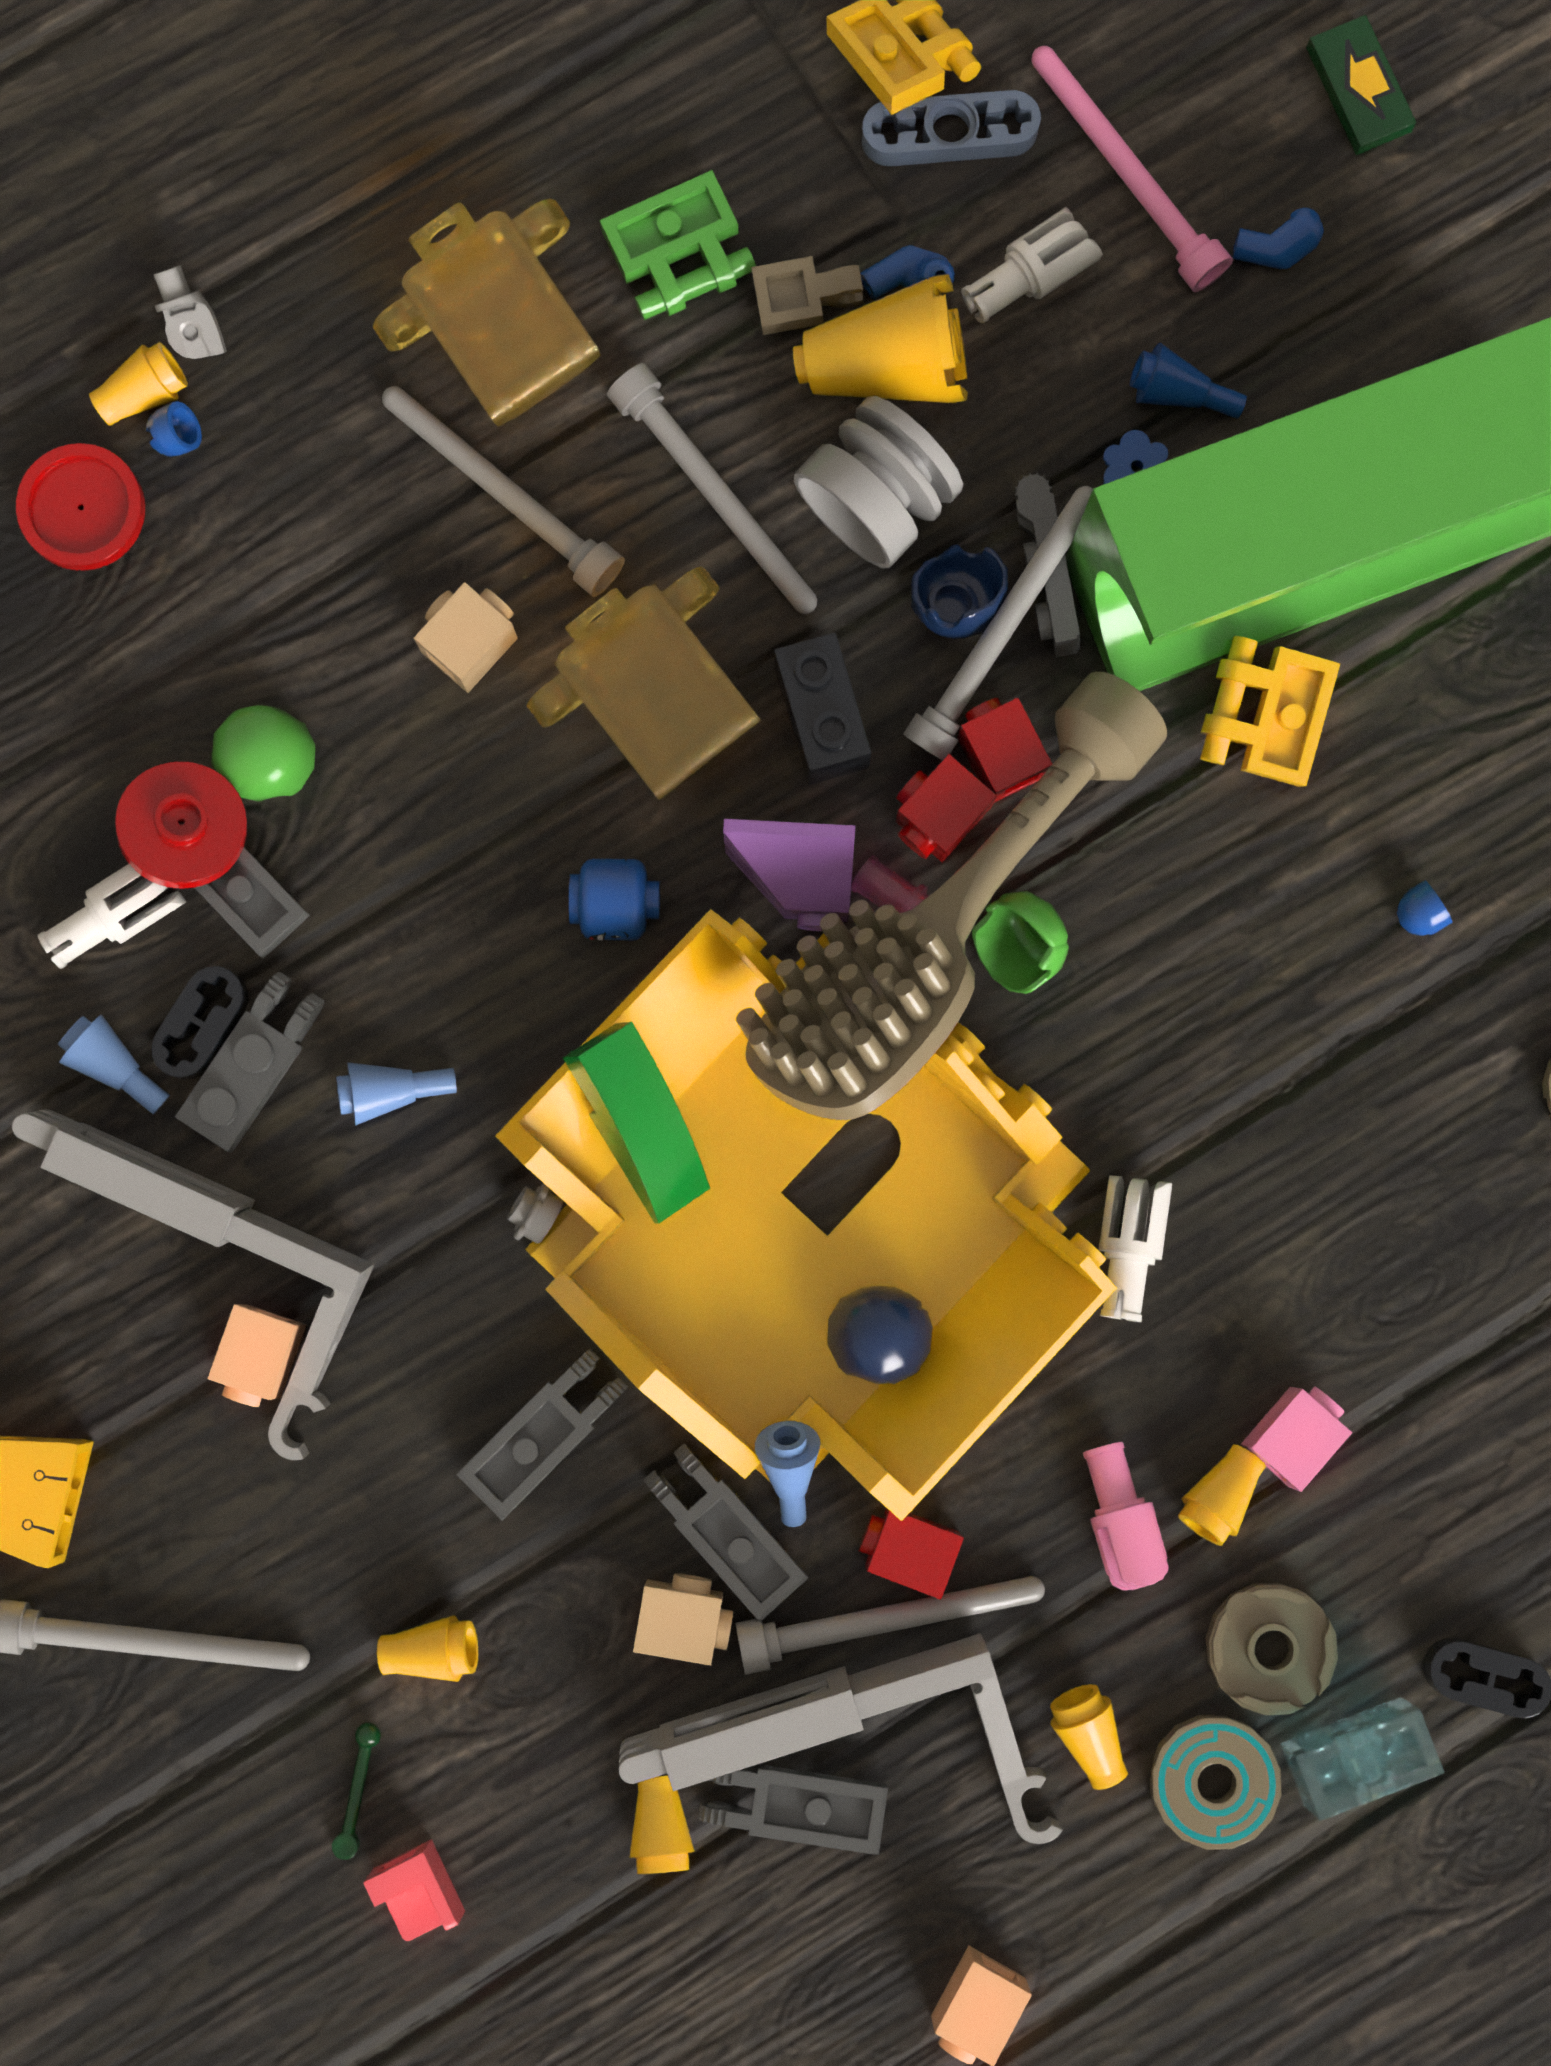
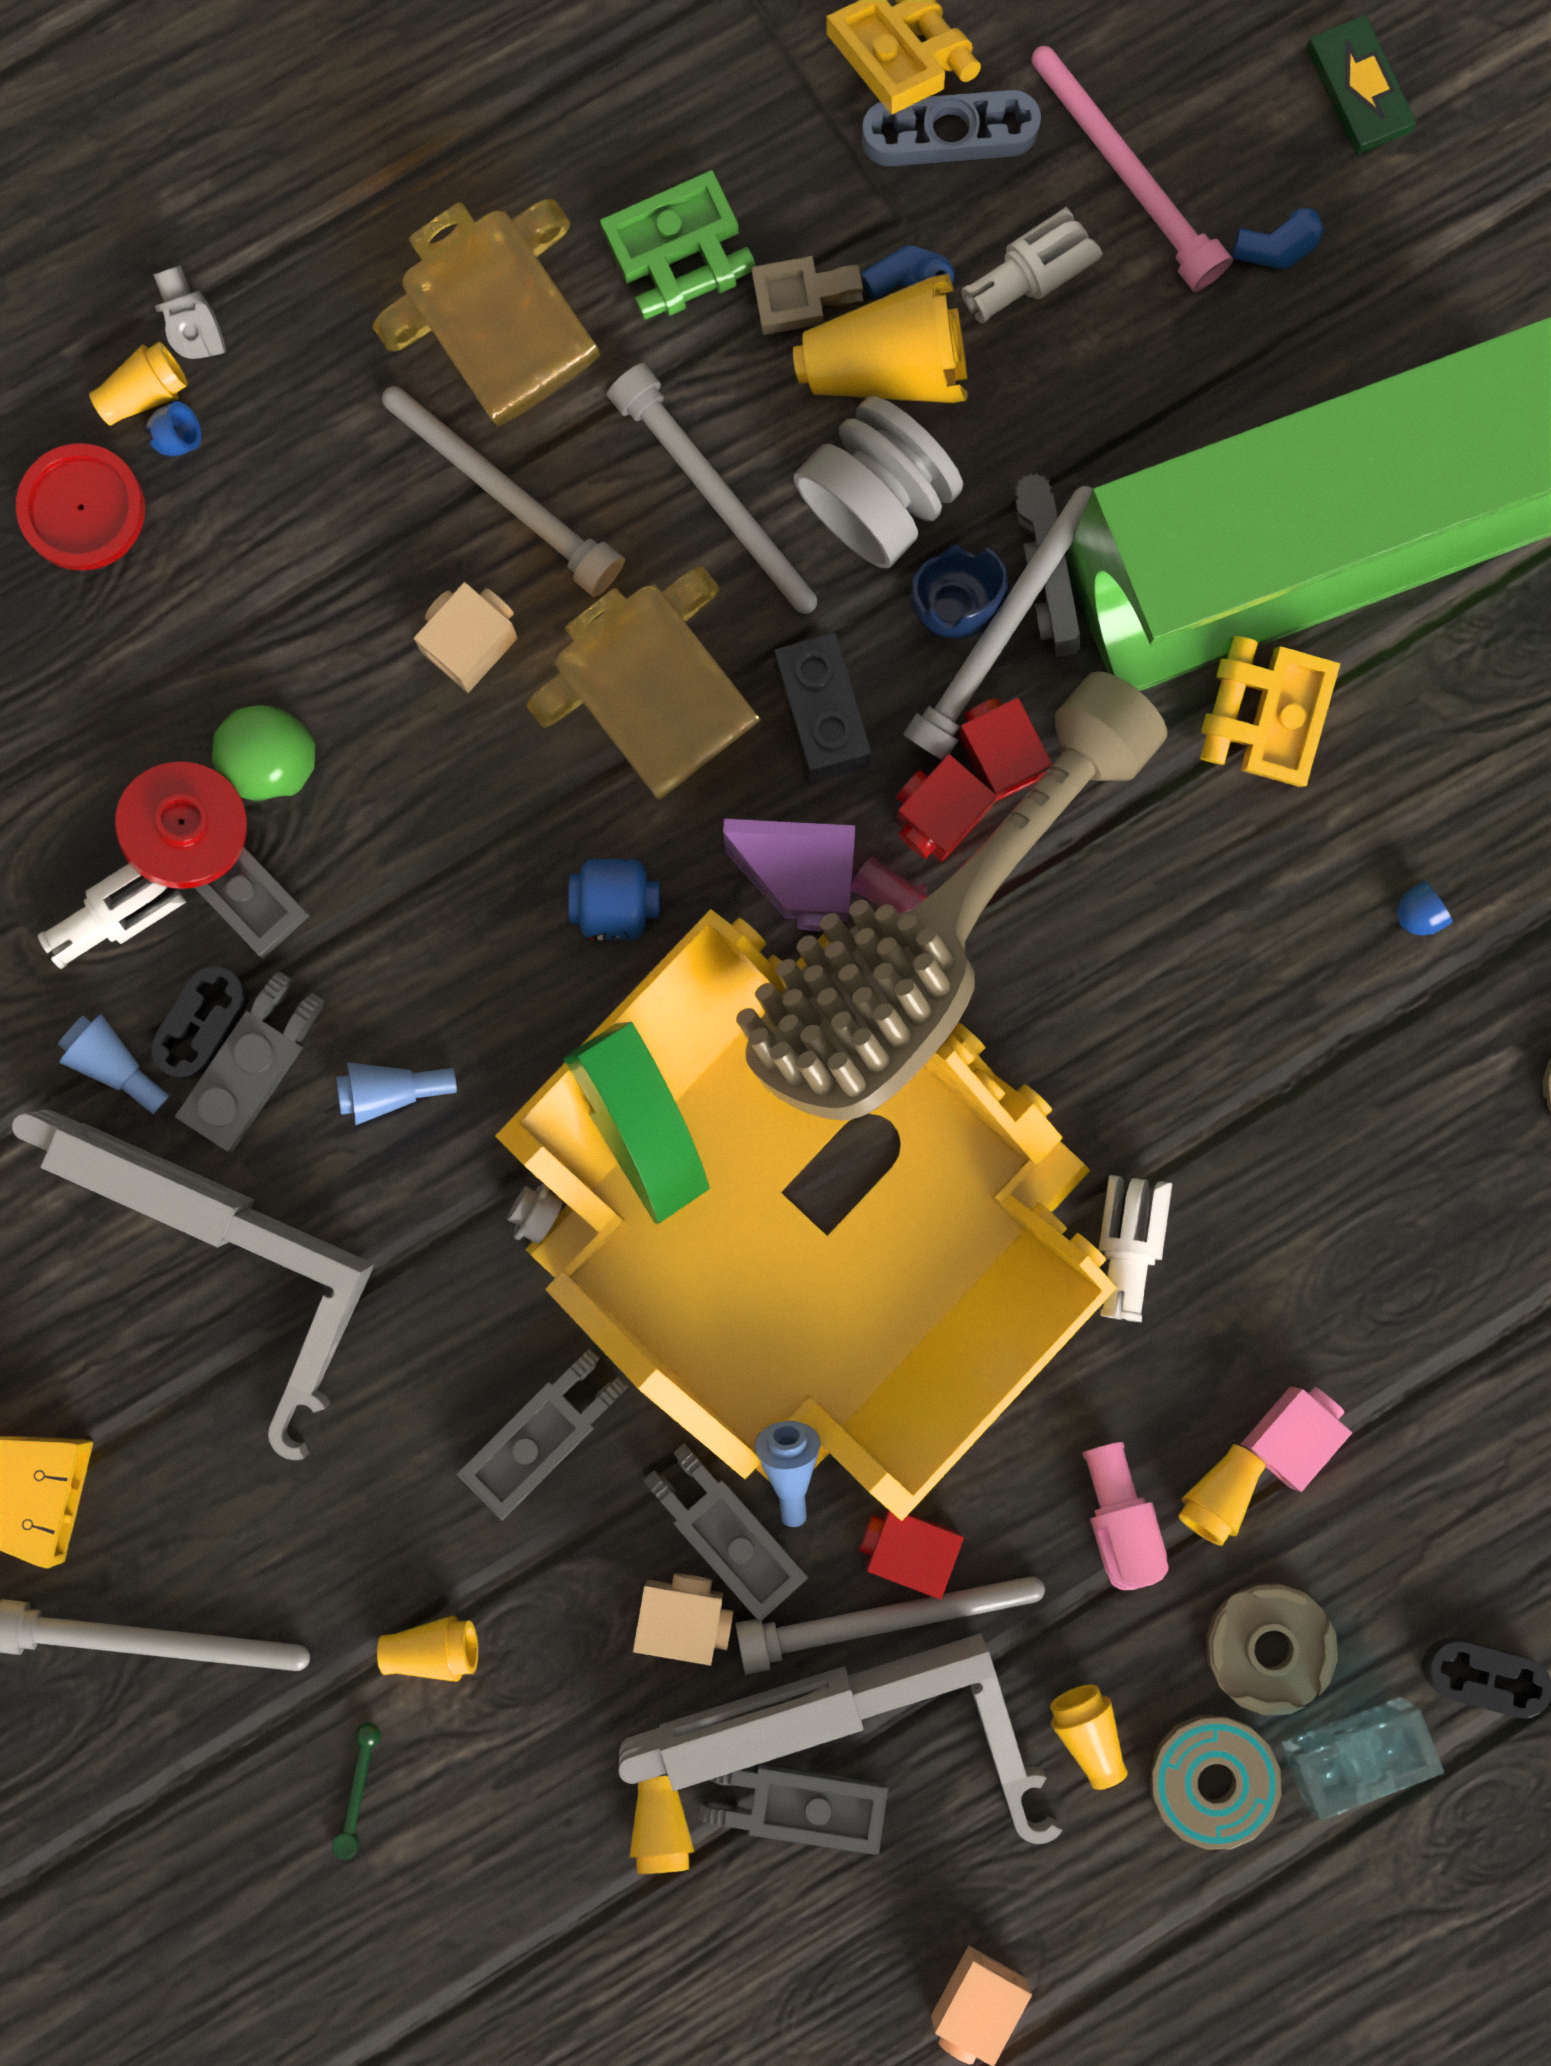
(255, 1354): light nougat brick -> none
(416, 1891): coral panel -> none
(880, 1334): dark blue hair -> none
(1021, 941): bright green hair -> none
(1132, 451): blue plant -> none
(1172, 381): blue cone -> none

